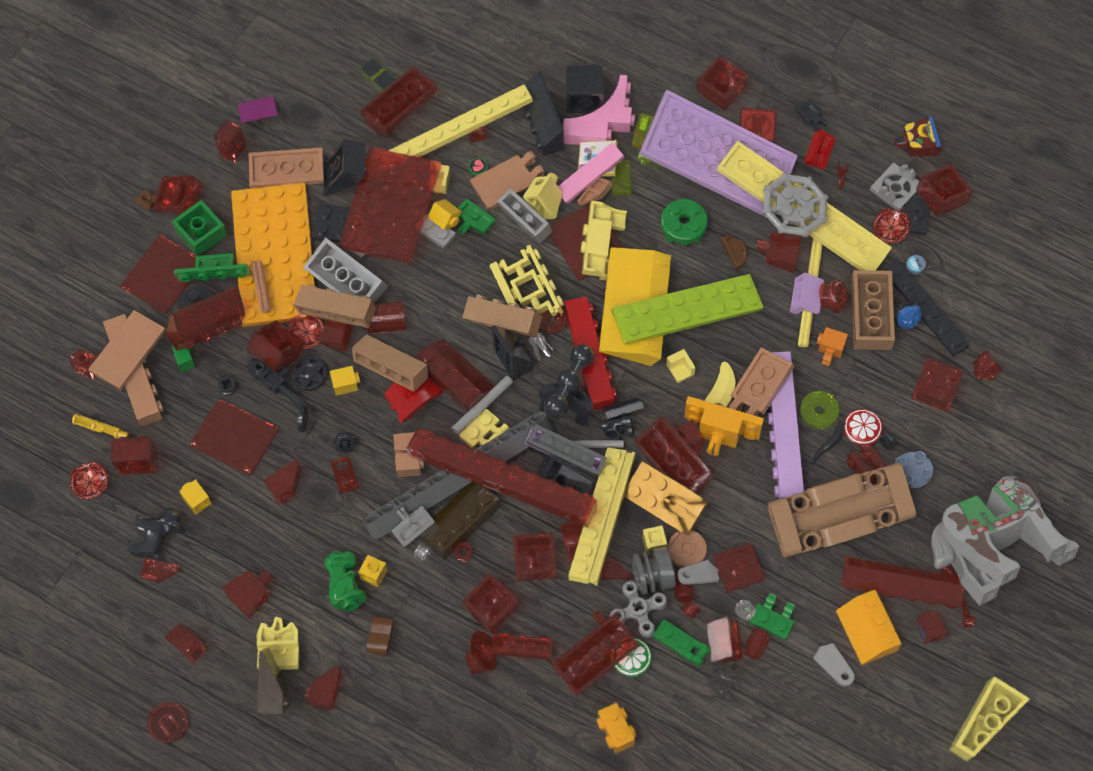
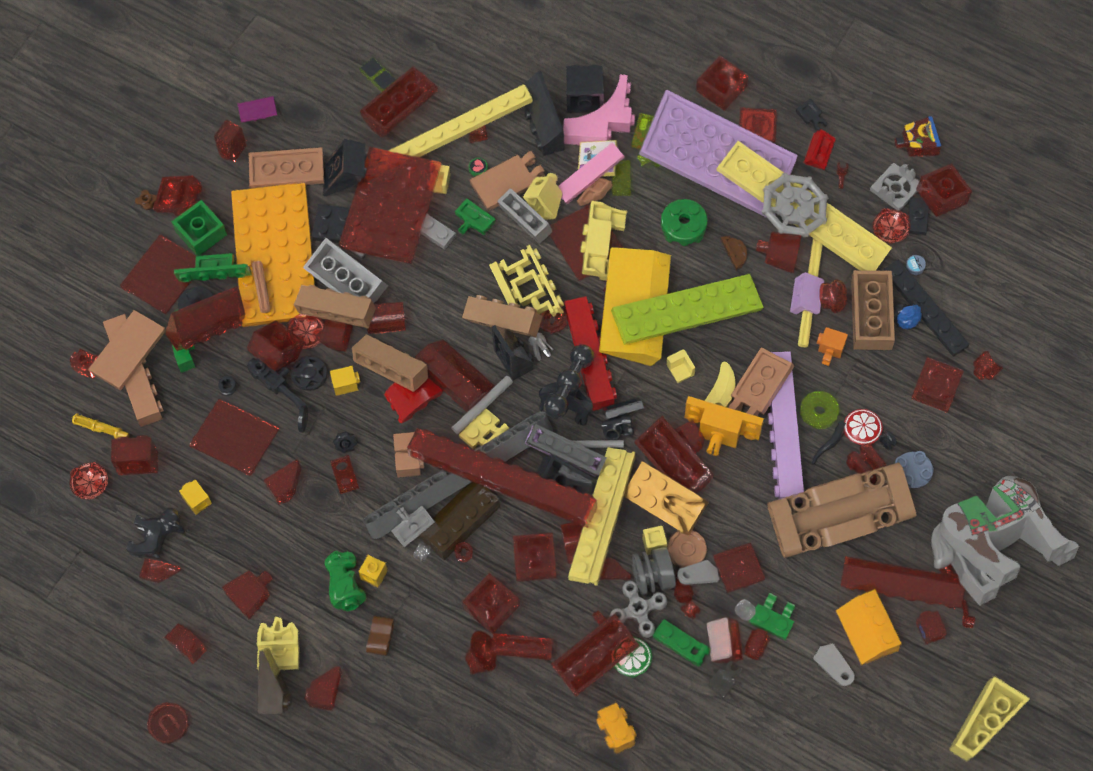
(444, 214): yellow brick -> none

